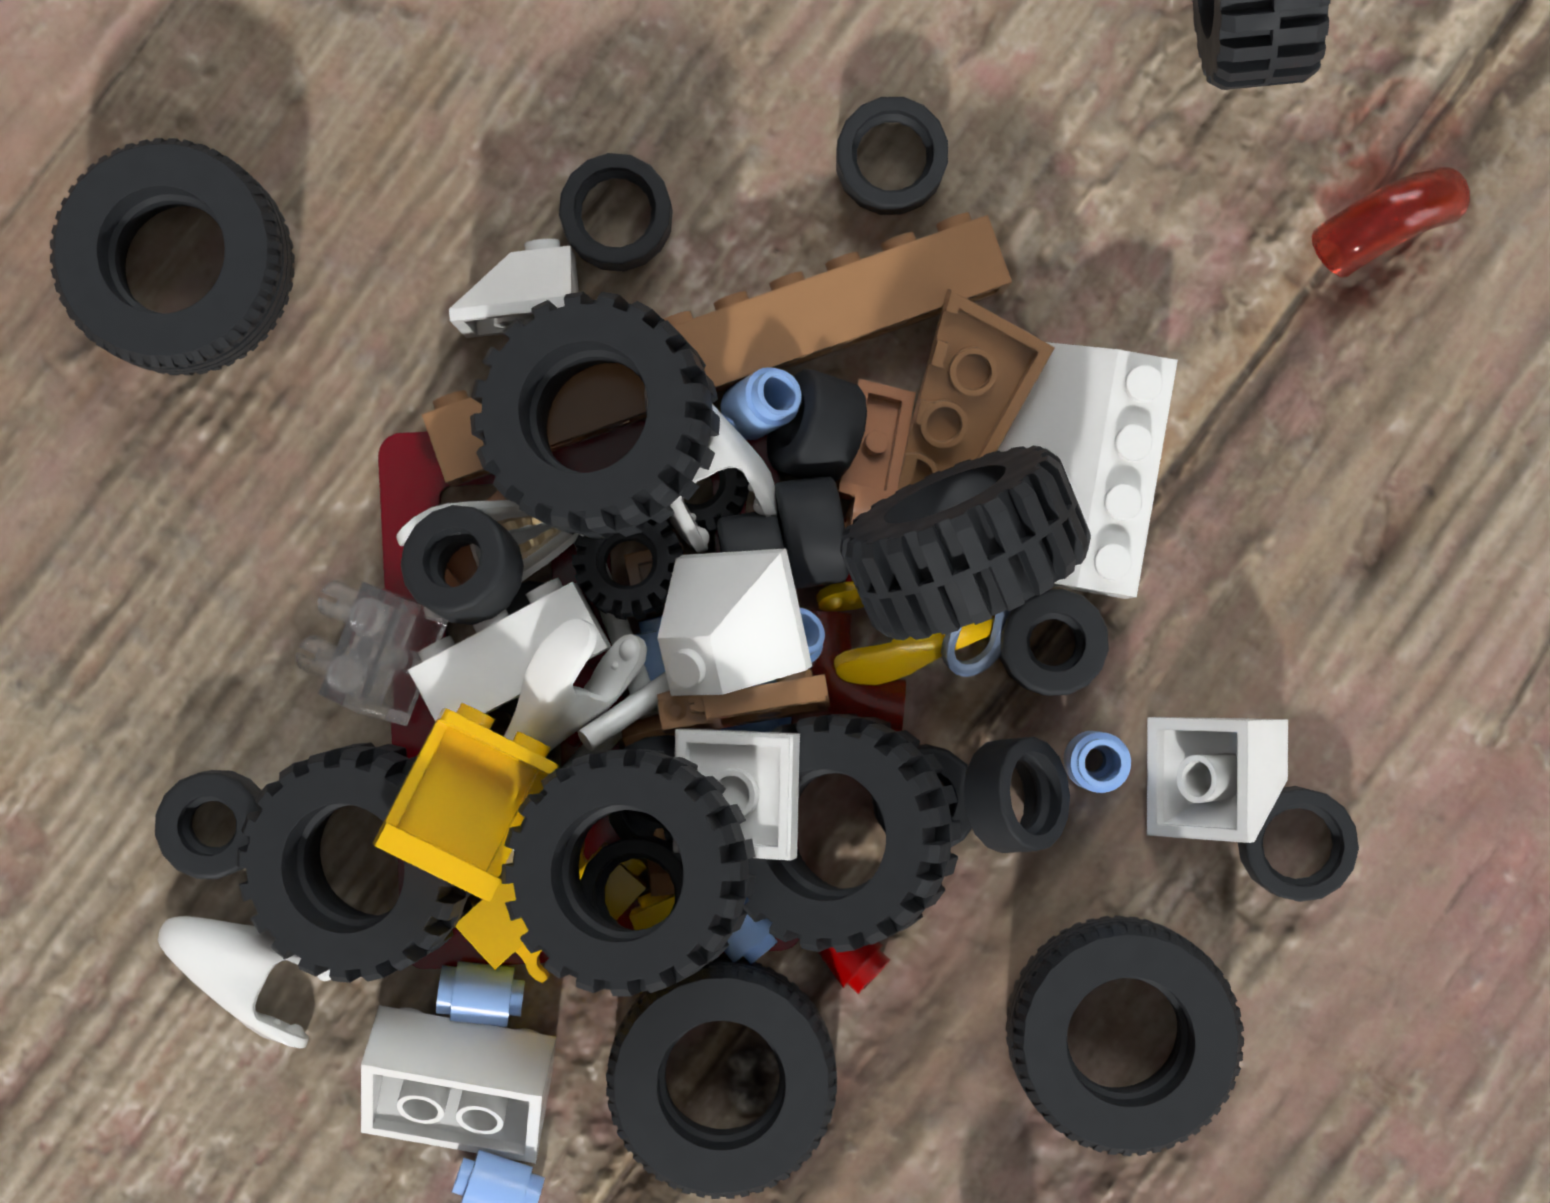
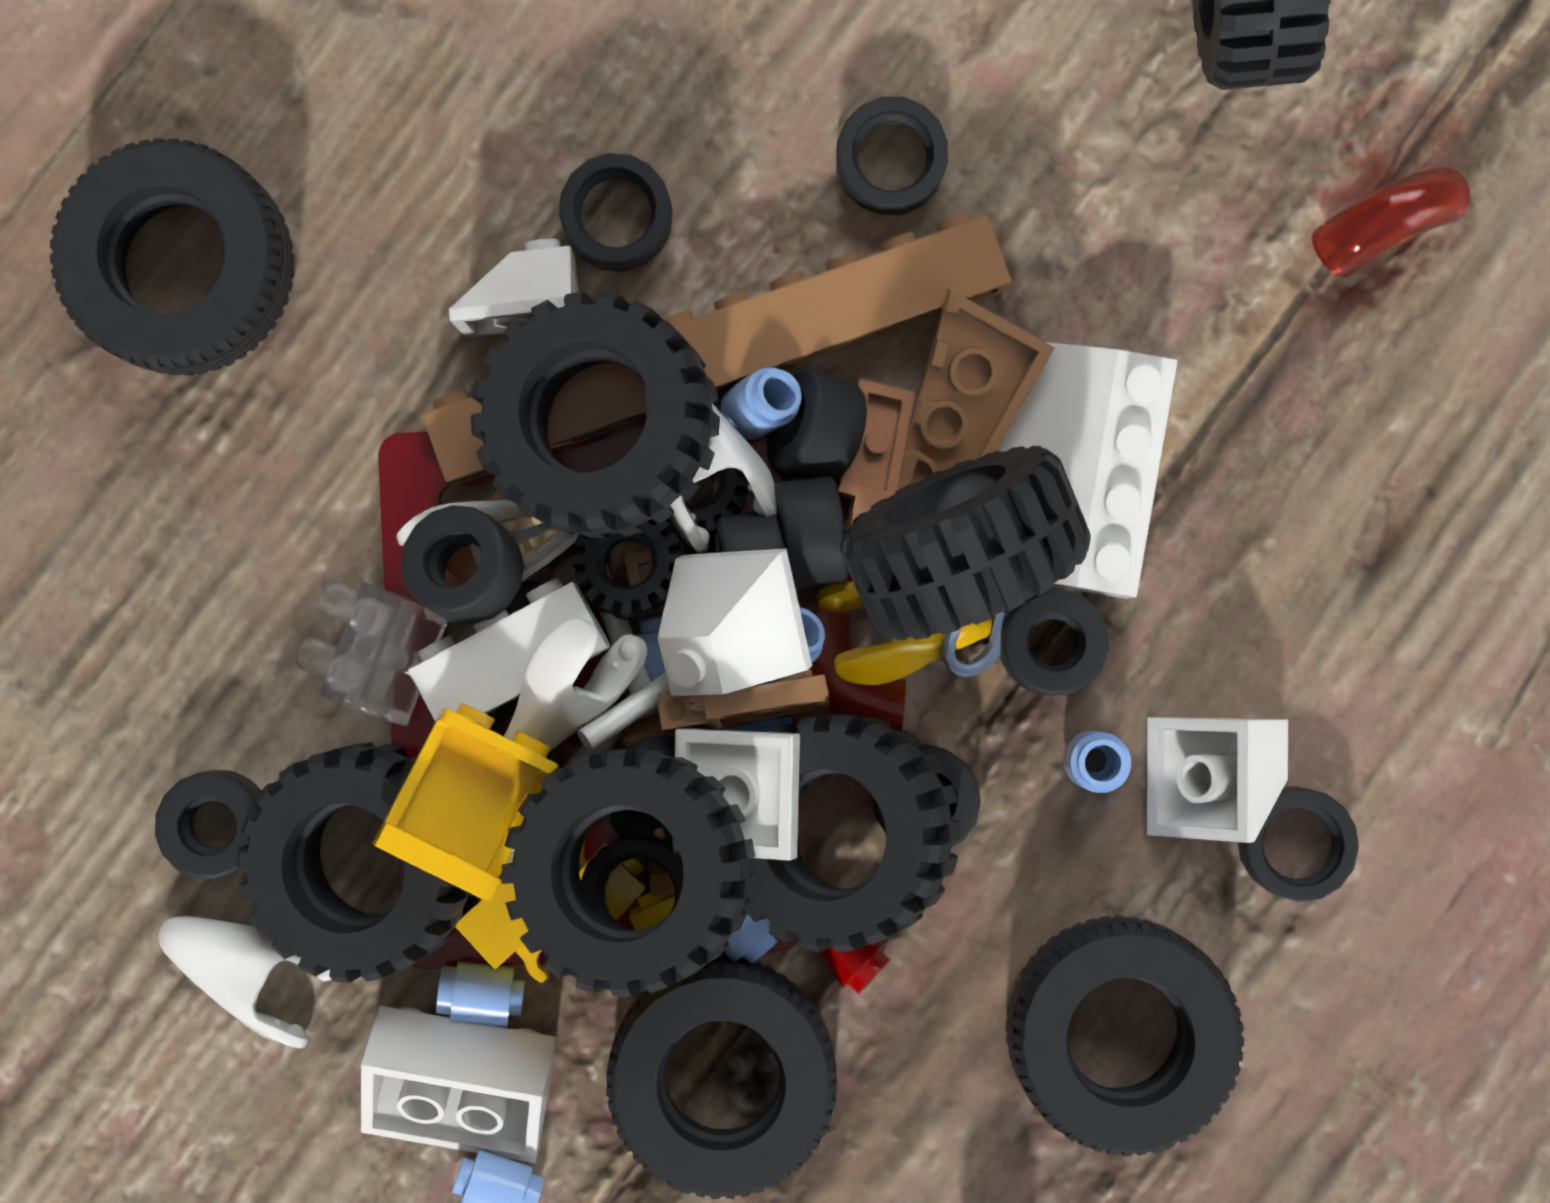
(989, 796): black tyre -> none

